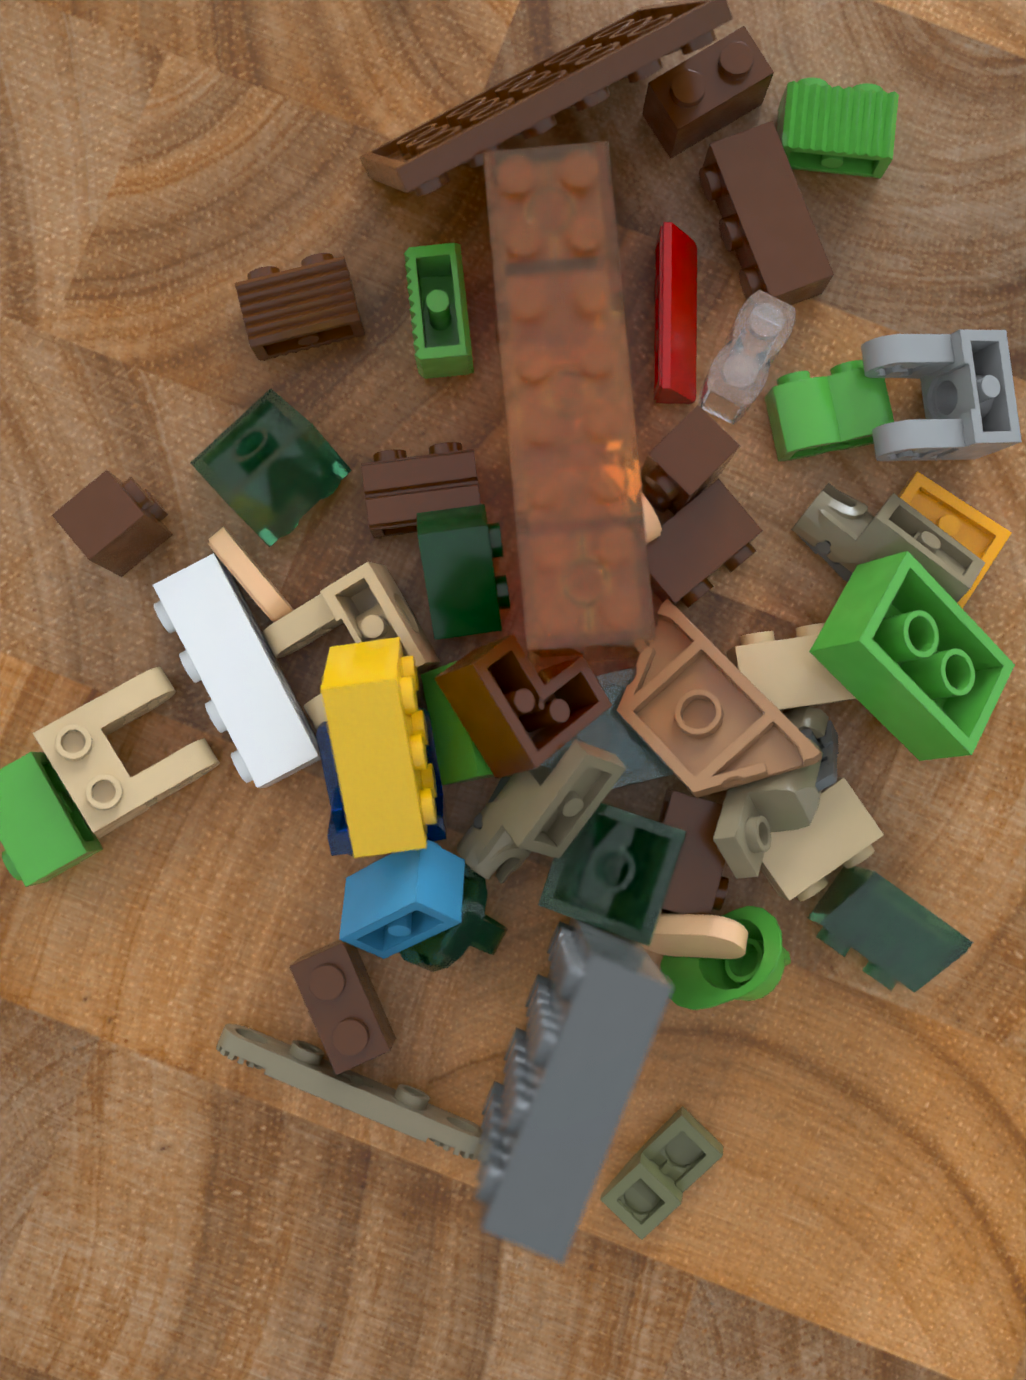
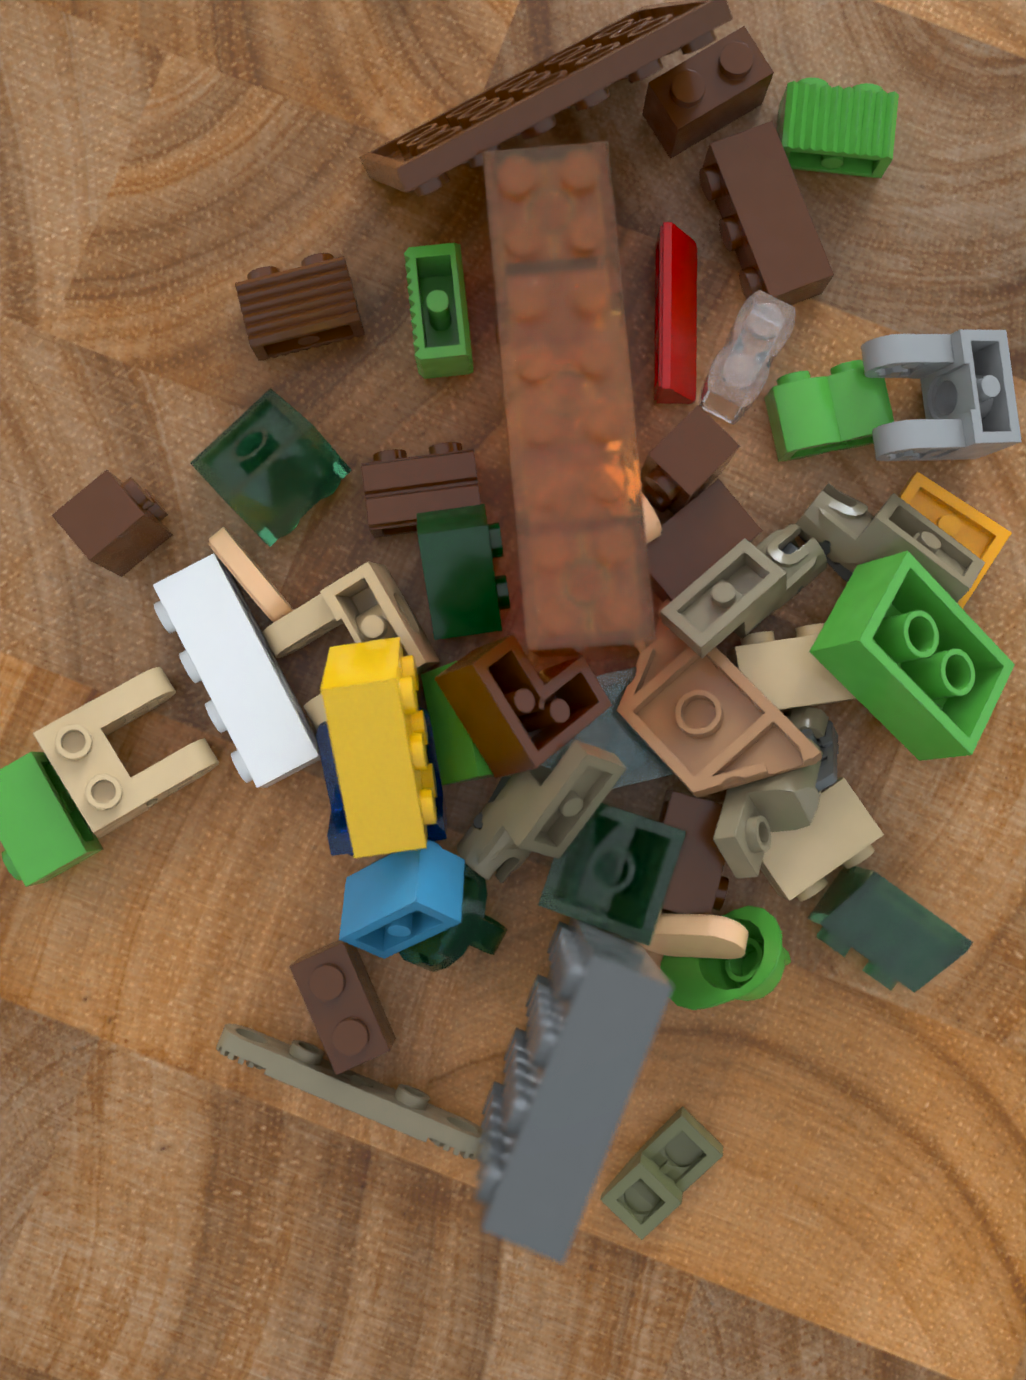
(743, 589): none -> dark tan plate

